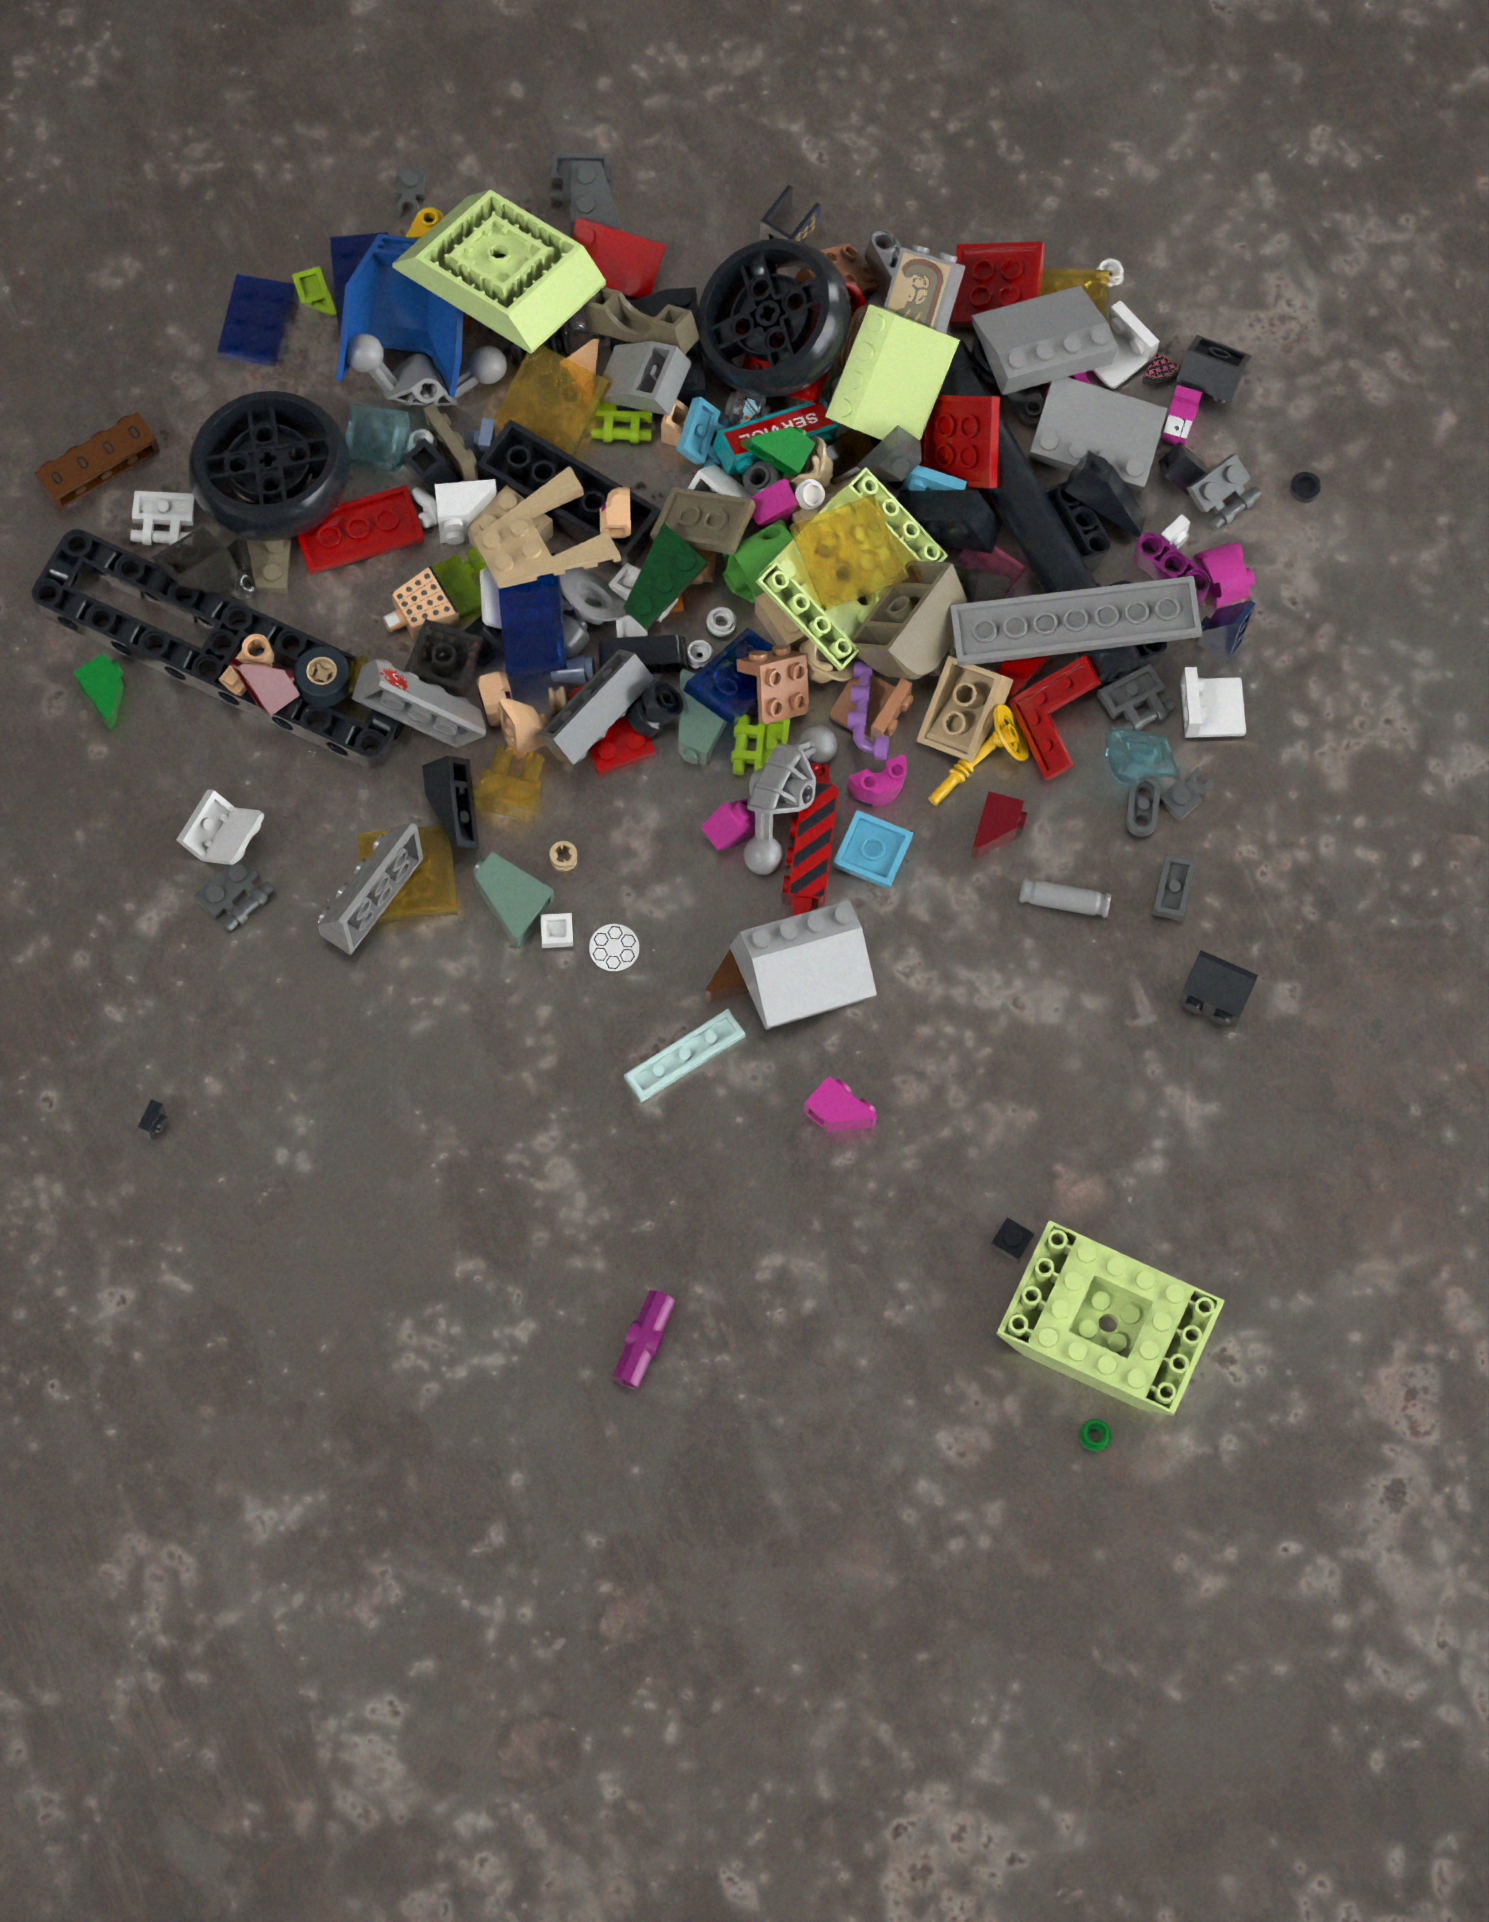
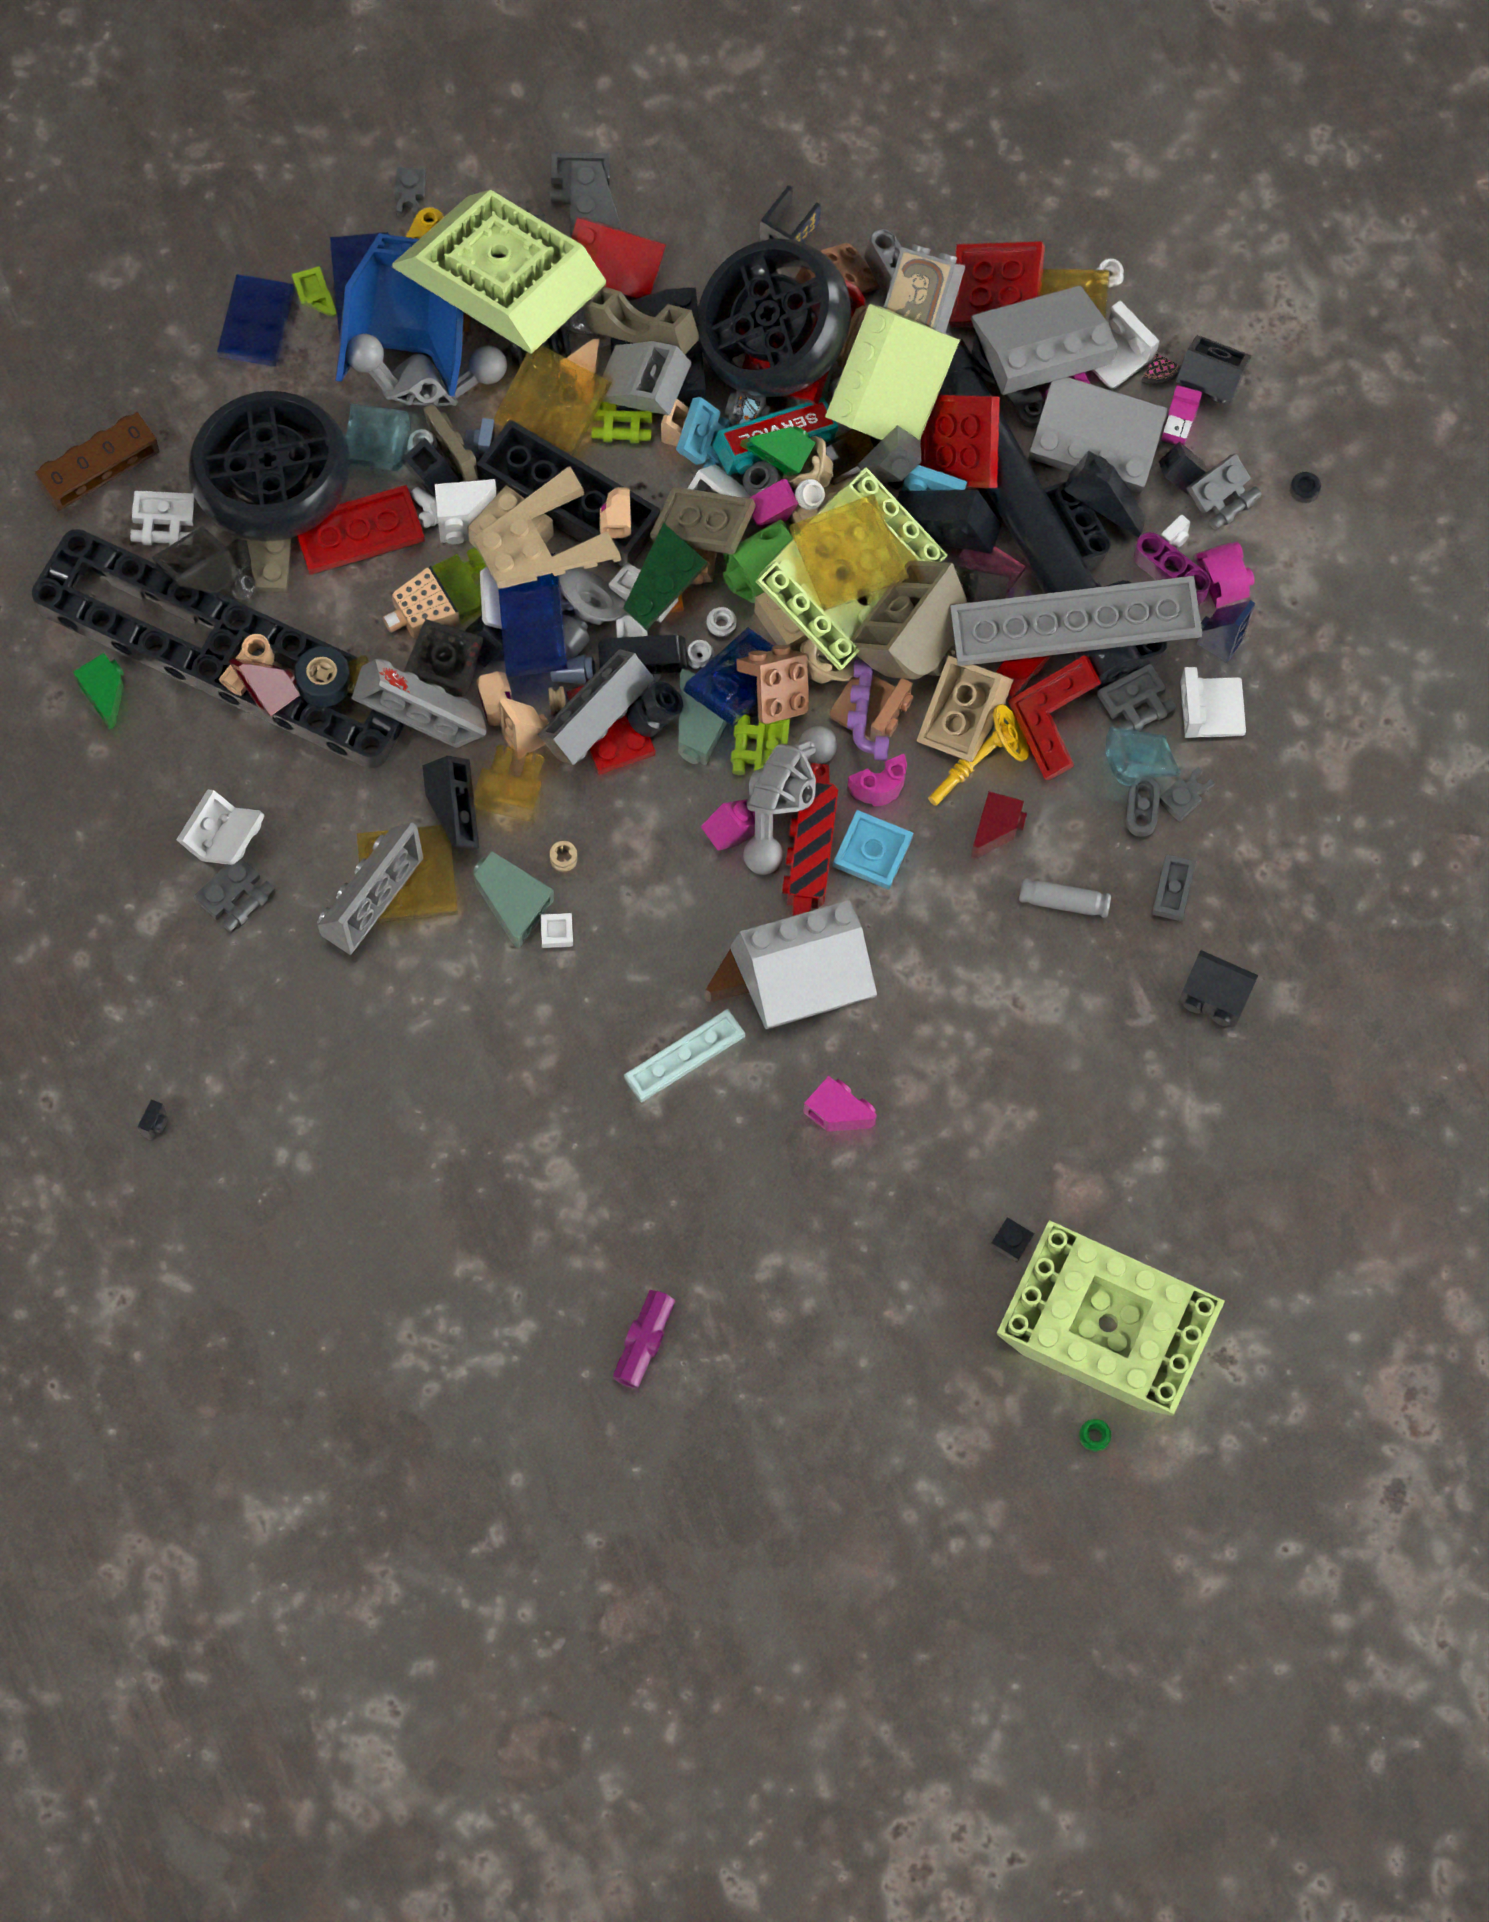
(614, 947): white sticker -> none

